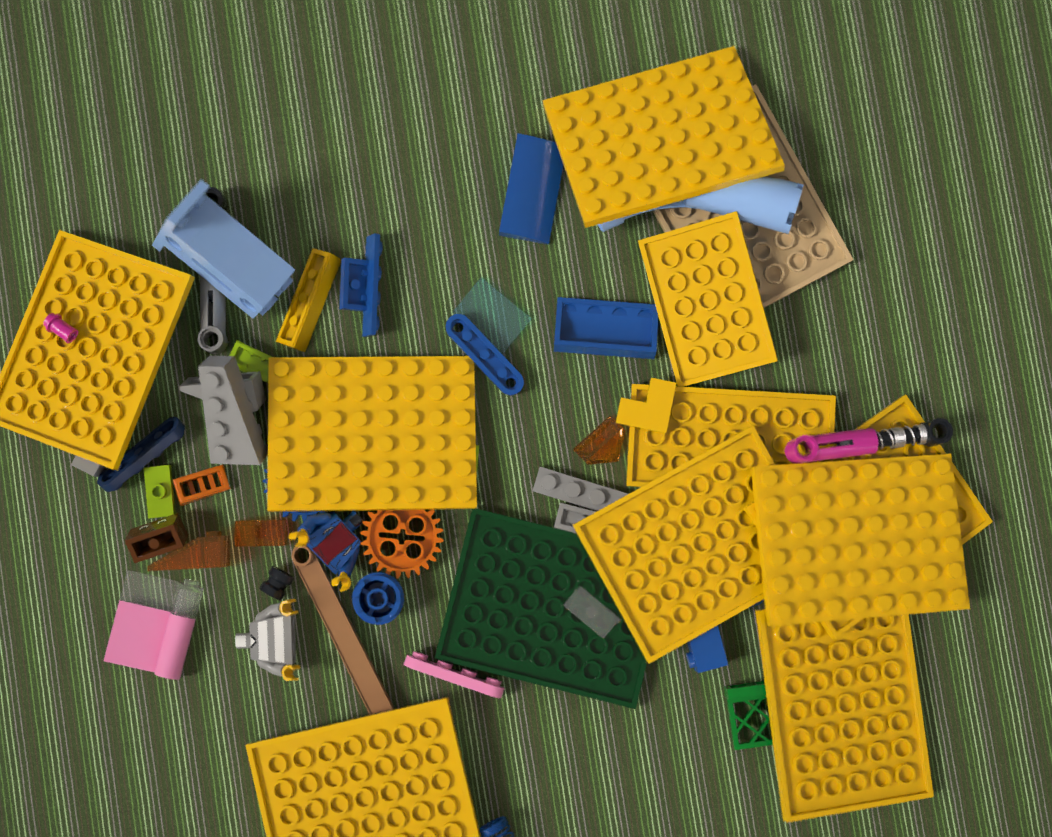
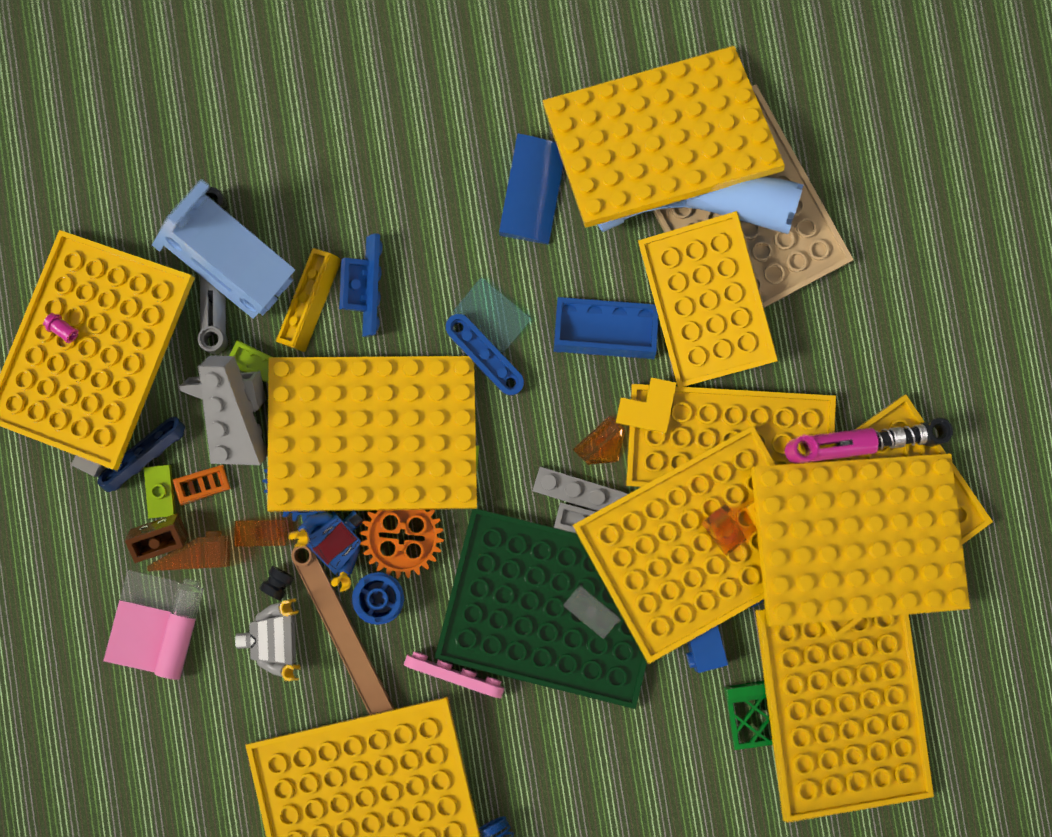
(724, 529): none -> clear orange slope

